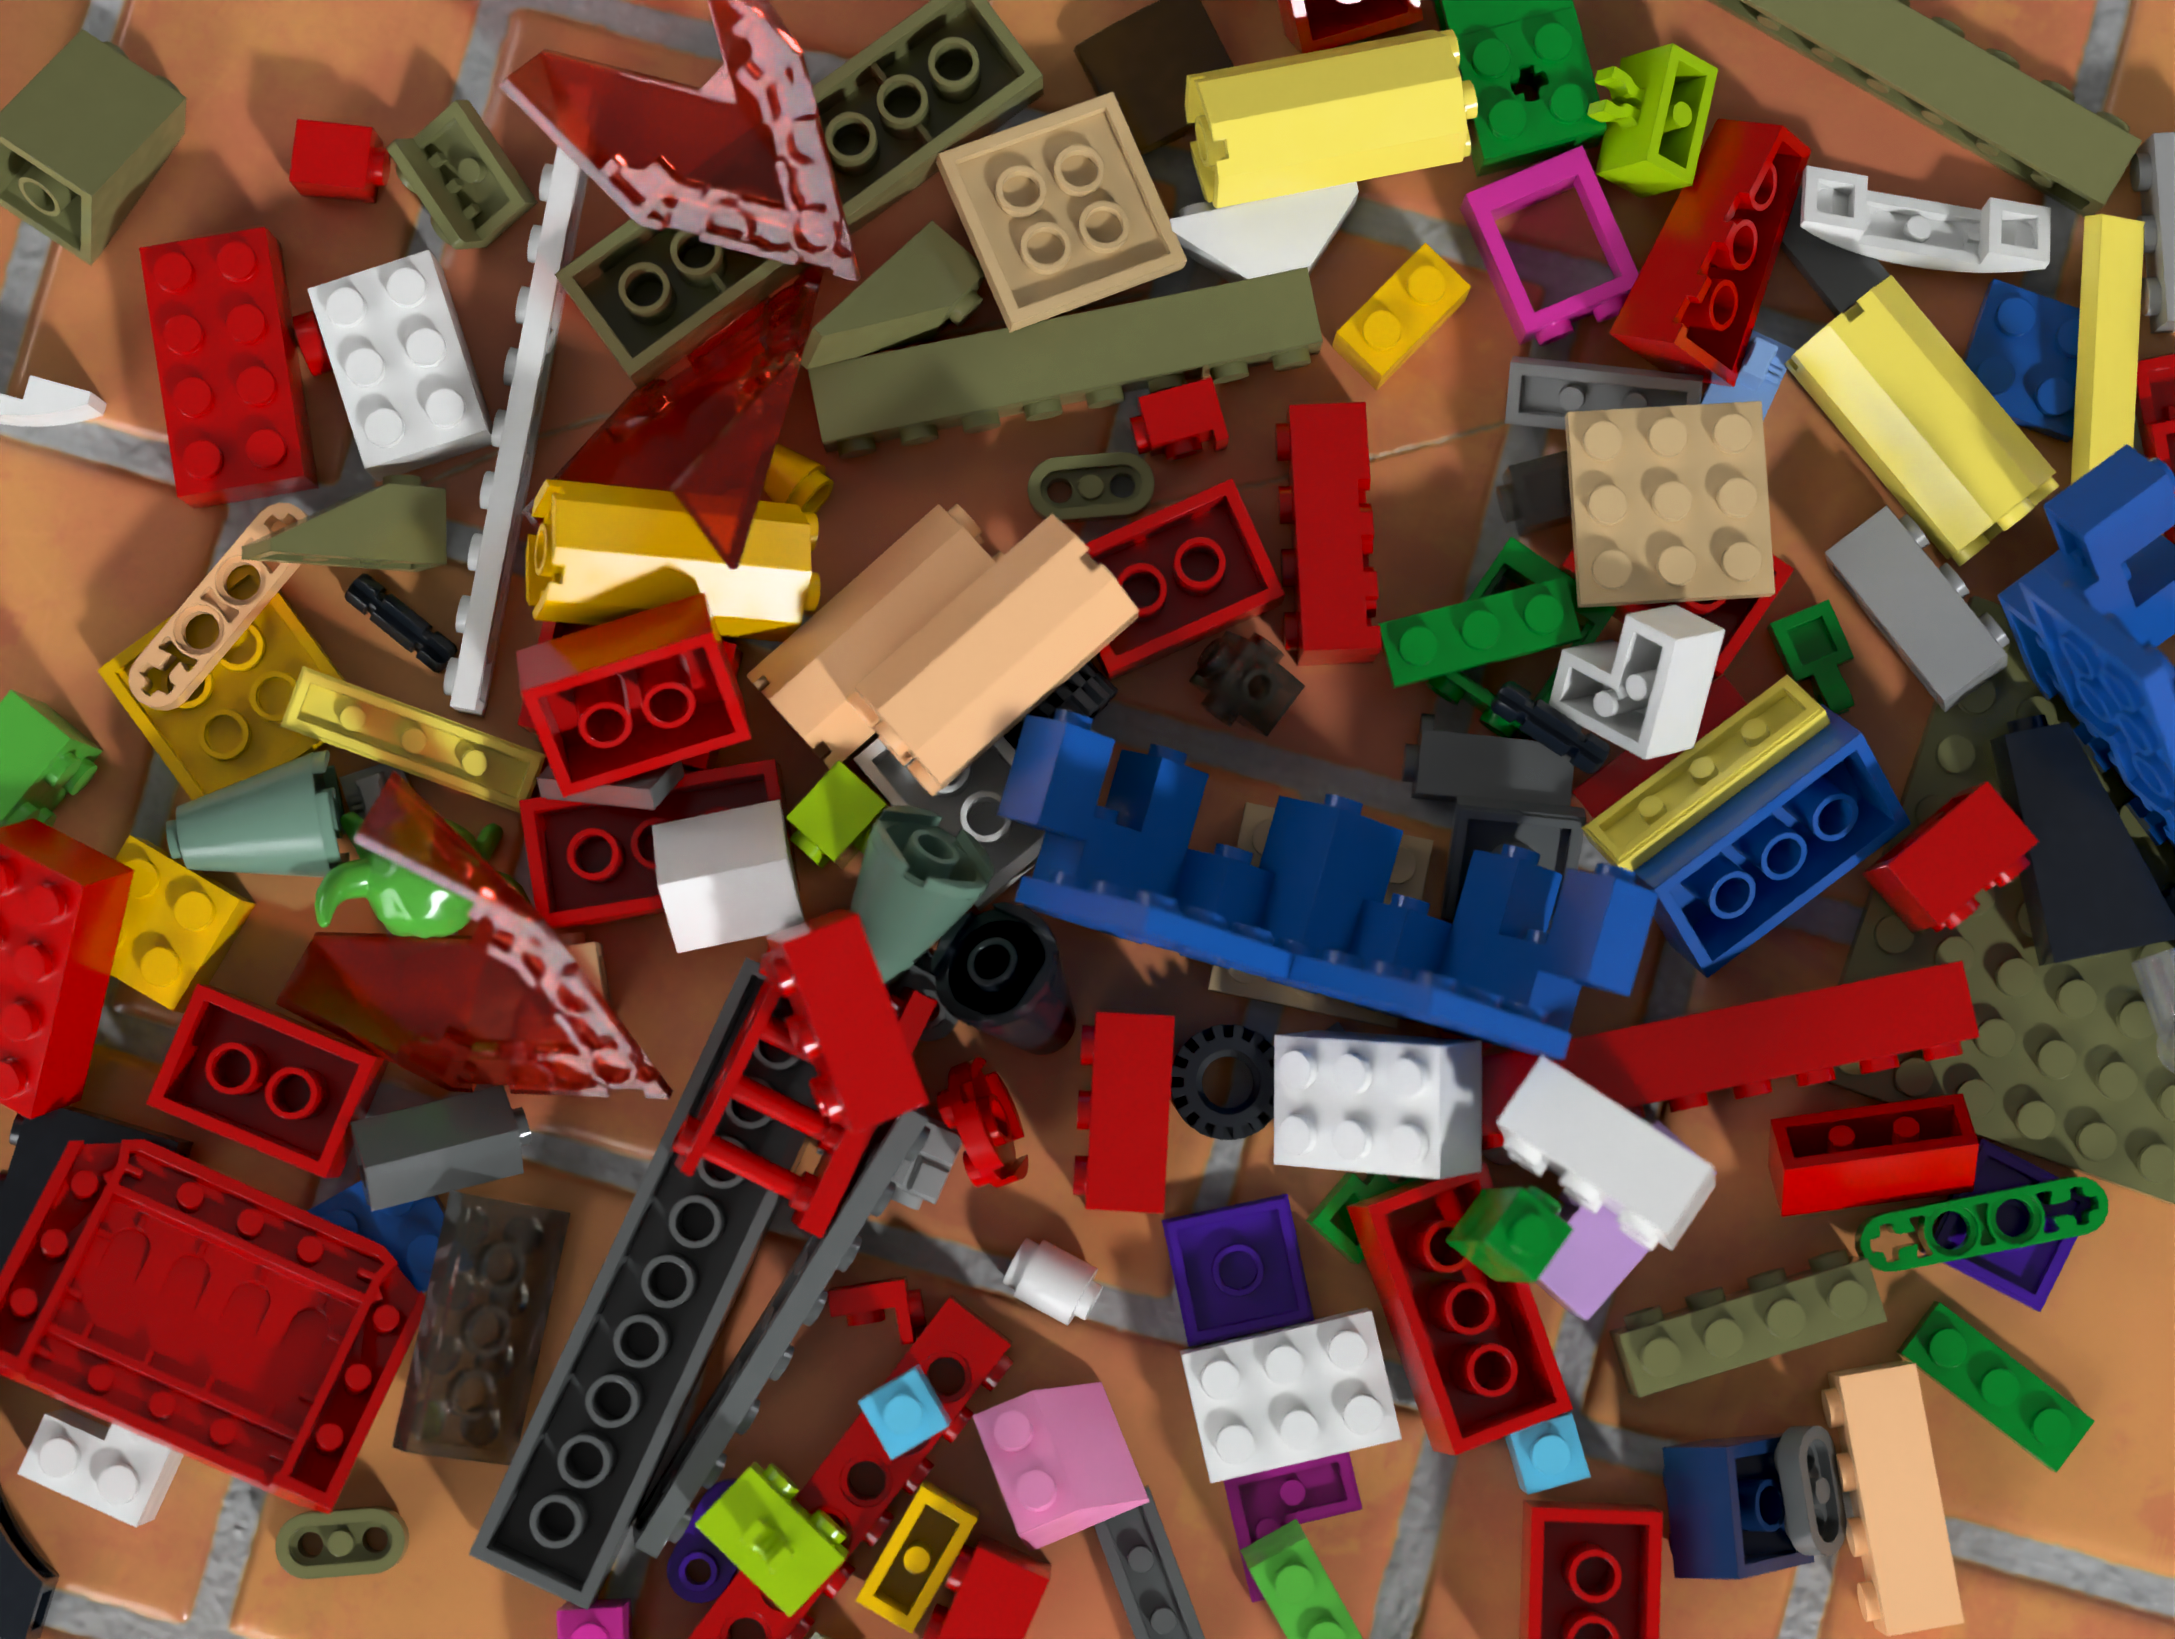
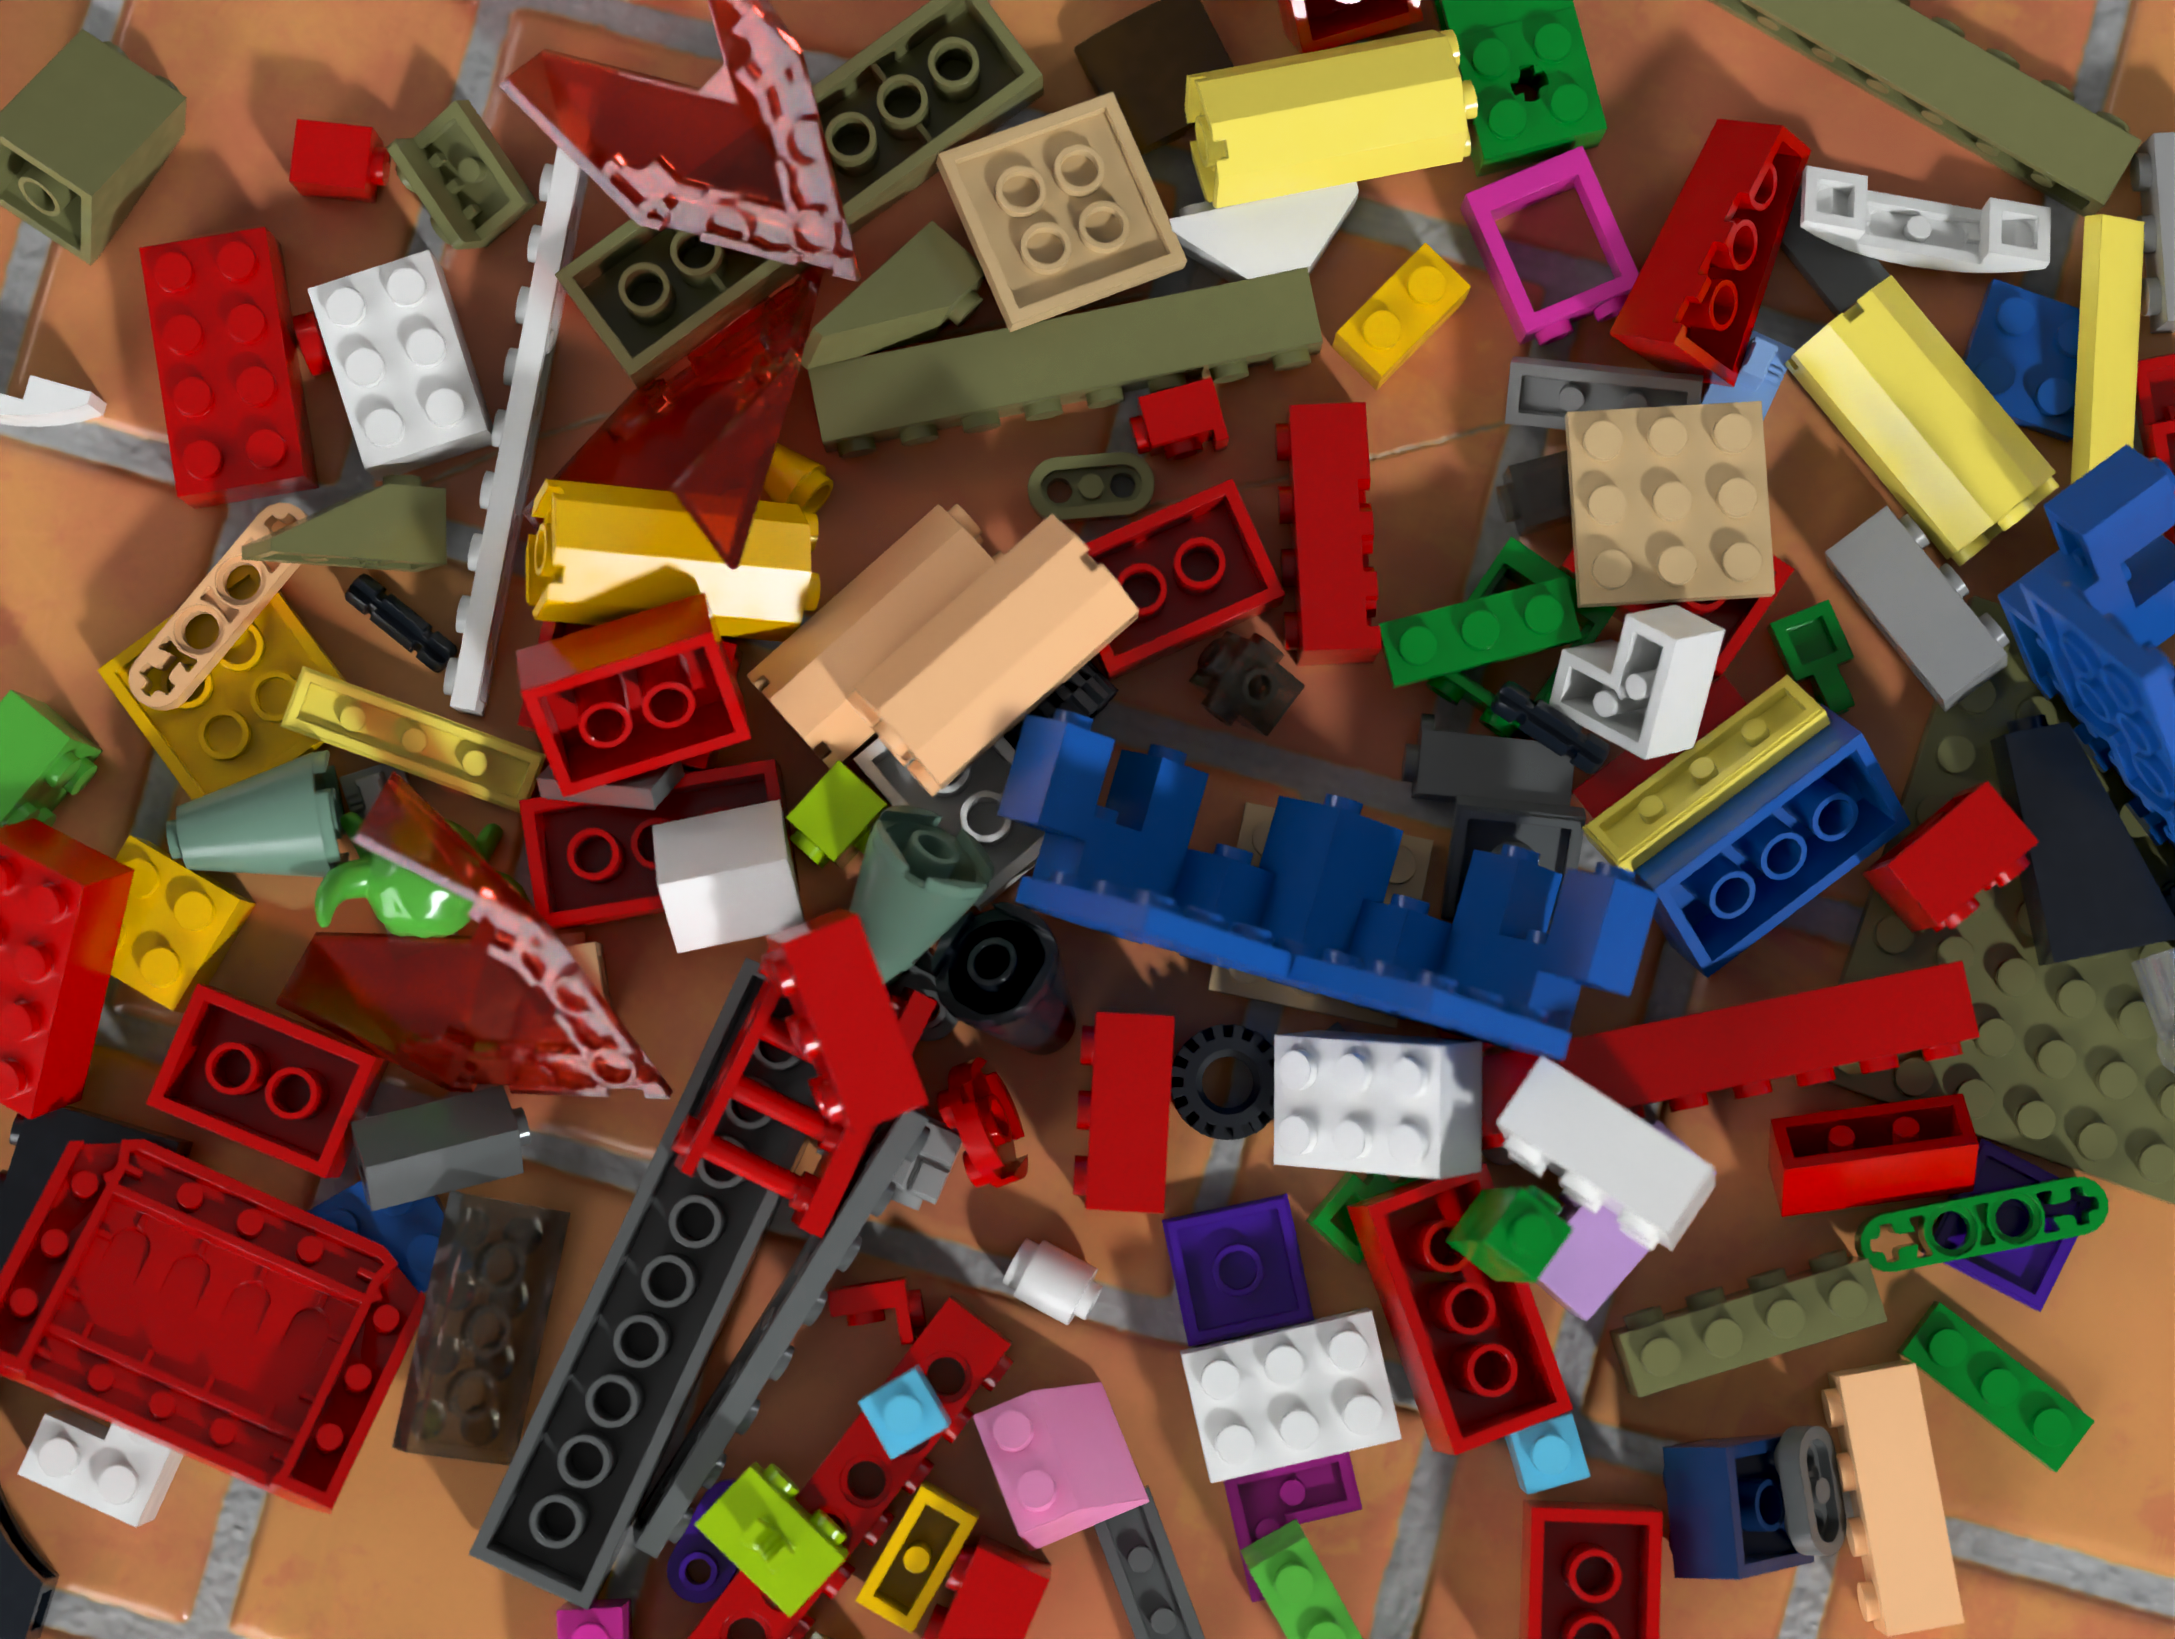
(344, 1542): olive plate -> none
(1653, 119): lime brick -> none

